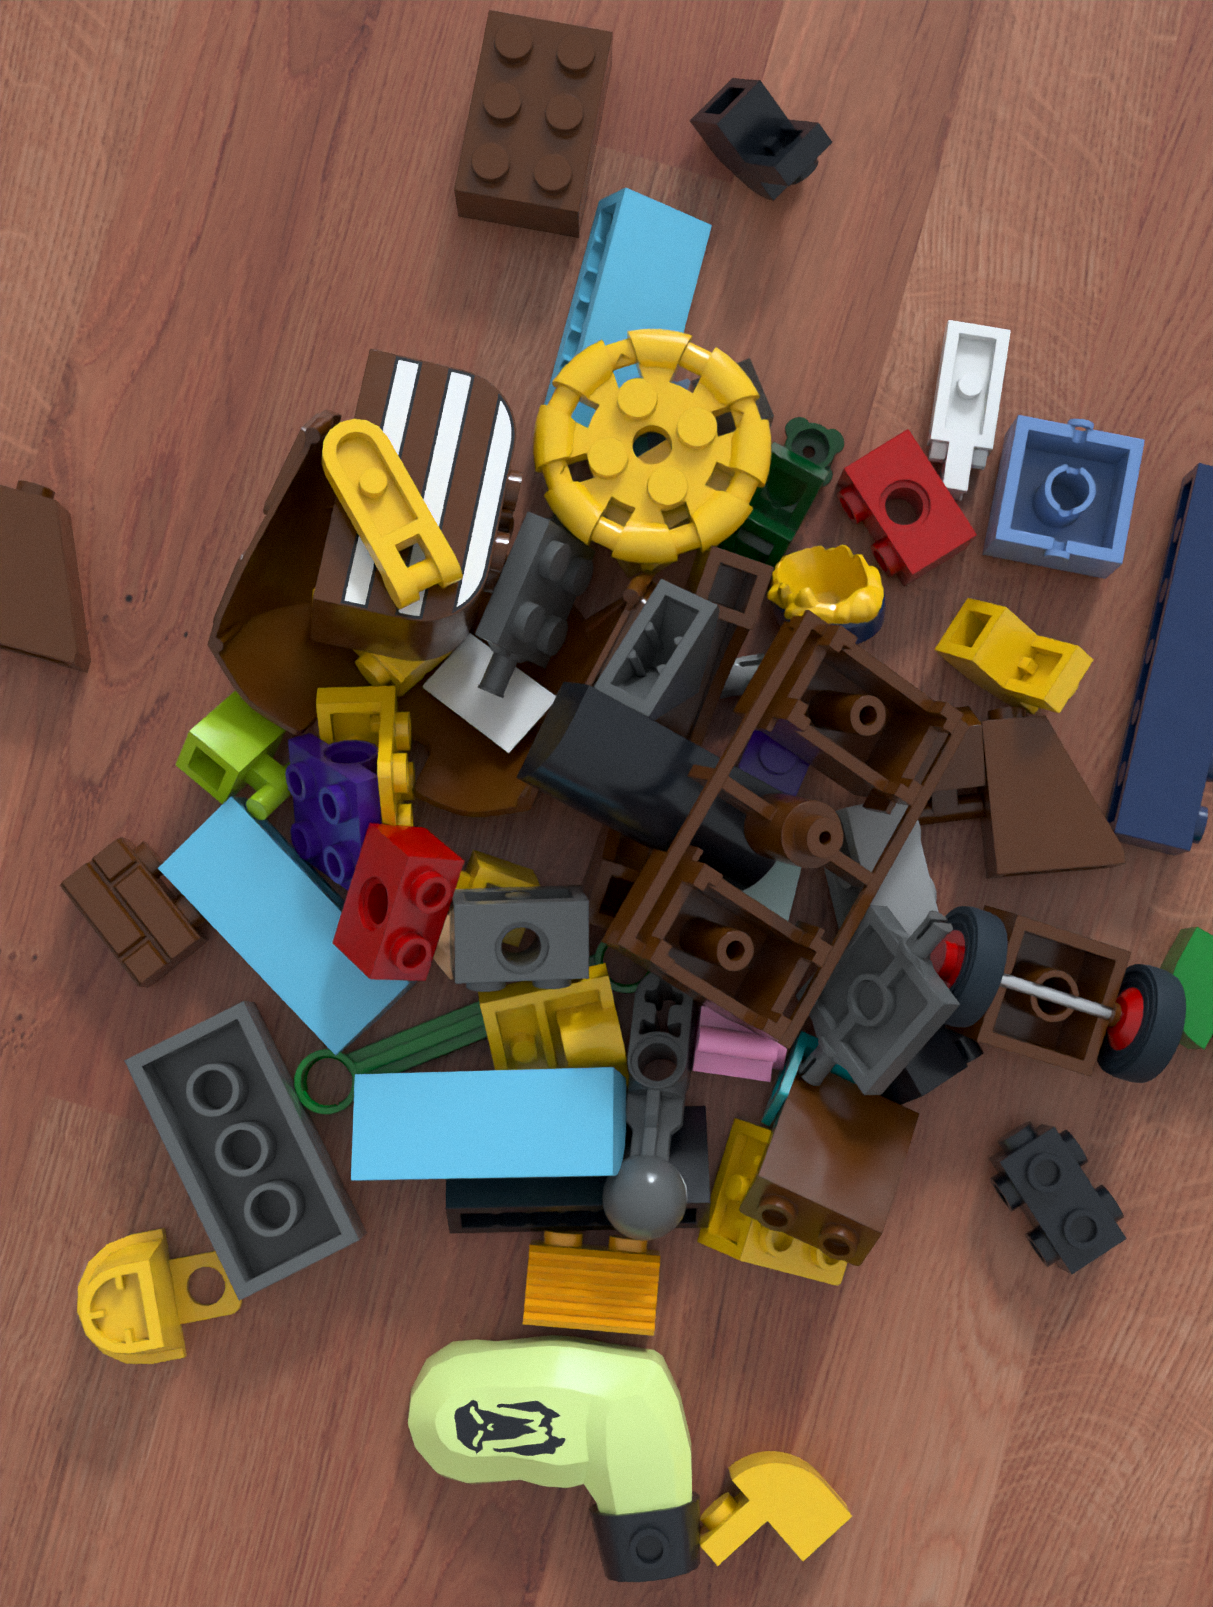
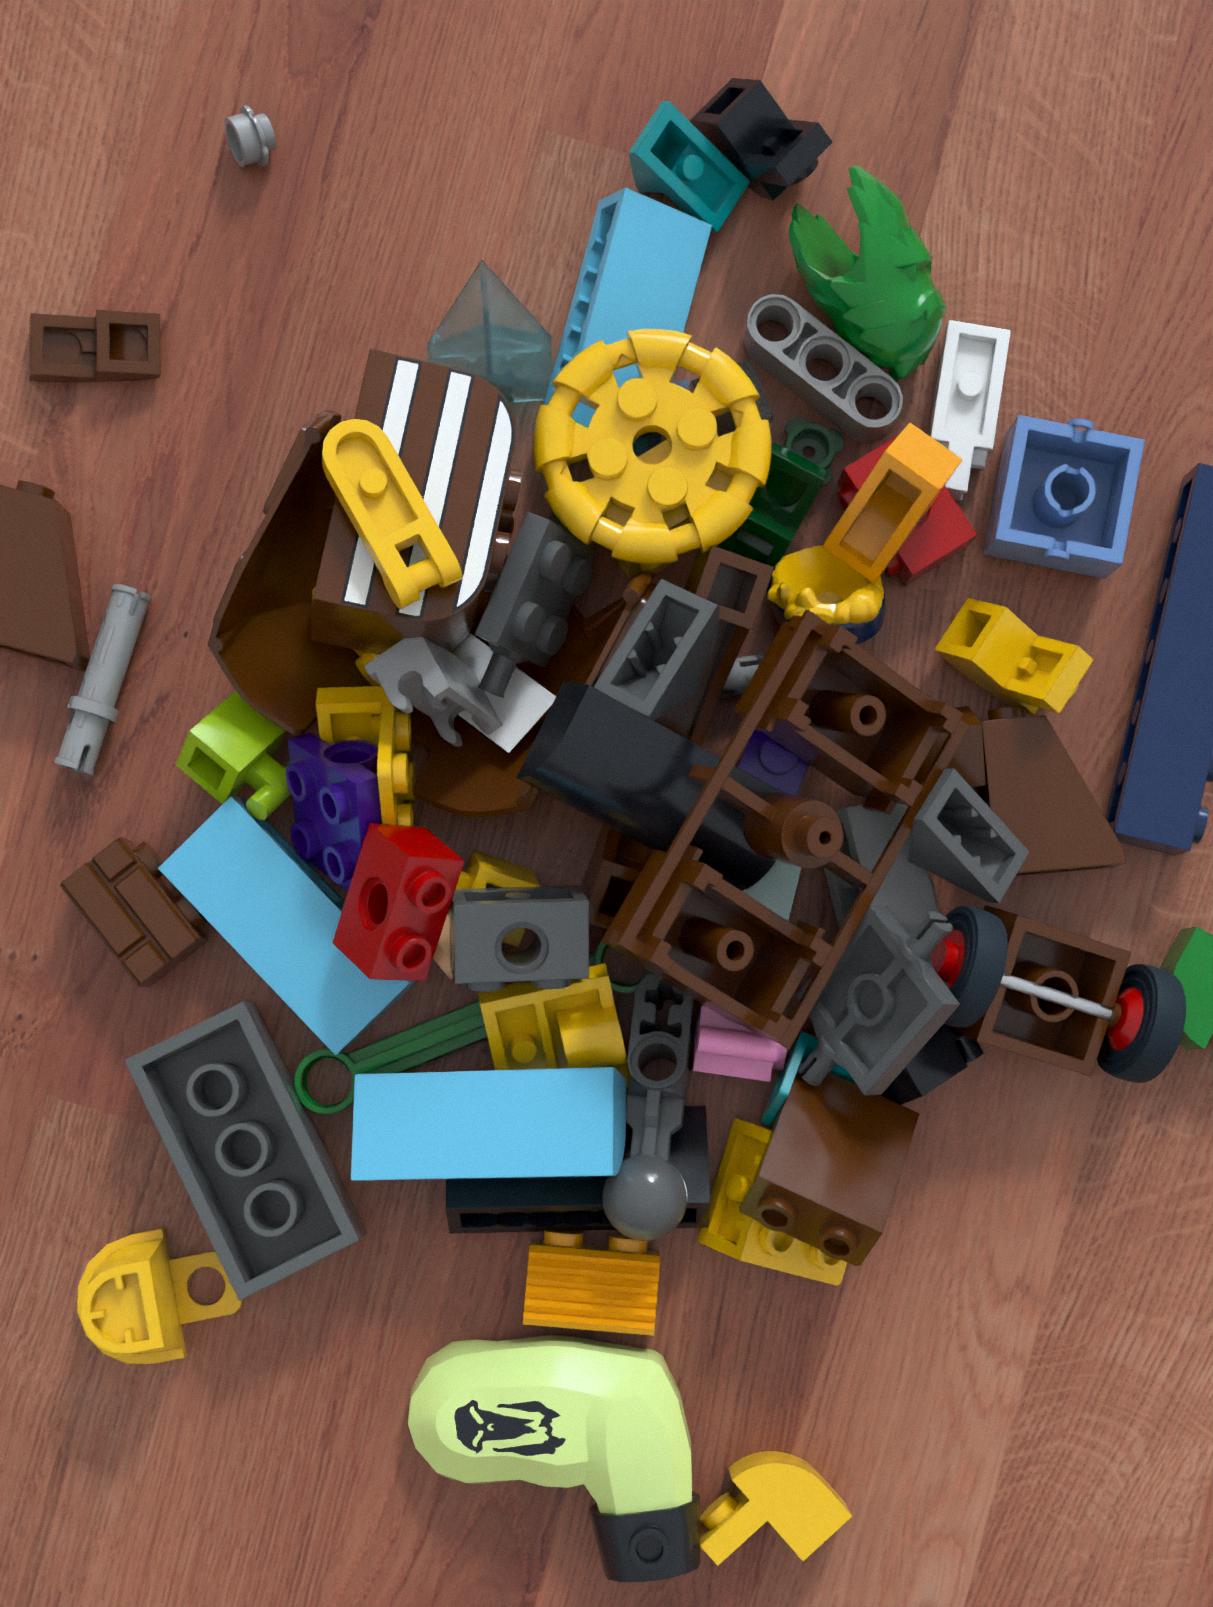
(94, 349): none -> reddish brown slope
(102, 680): none -> light grey pin
(250, 137): none -> light grey plate
(434, 683): none -> light grey hinge
(495, 339): none -> clear light blue slope
(533, 123): reddish brown brick -> none
(686, 167): none -> teal slope
(813, 340): none -> light grey beam
(885, 294): none -> green head
(891, 502): none -> light orange slope
(965, 840): none -> dark grey slope
(1045, 1179): black brick -> none

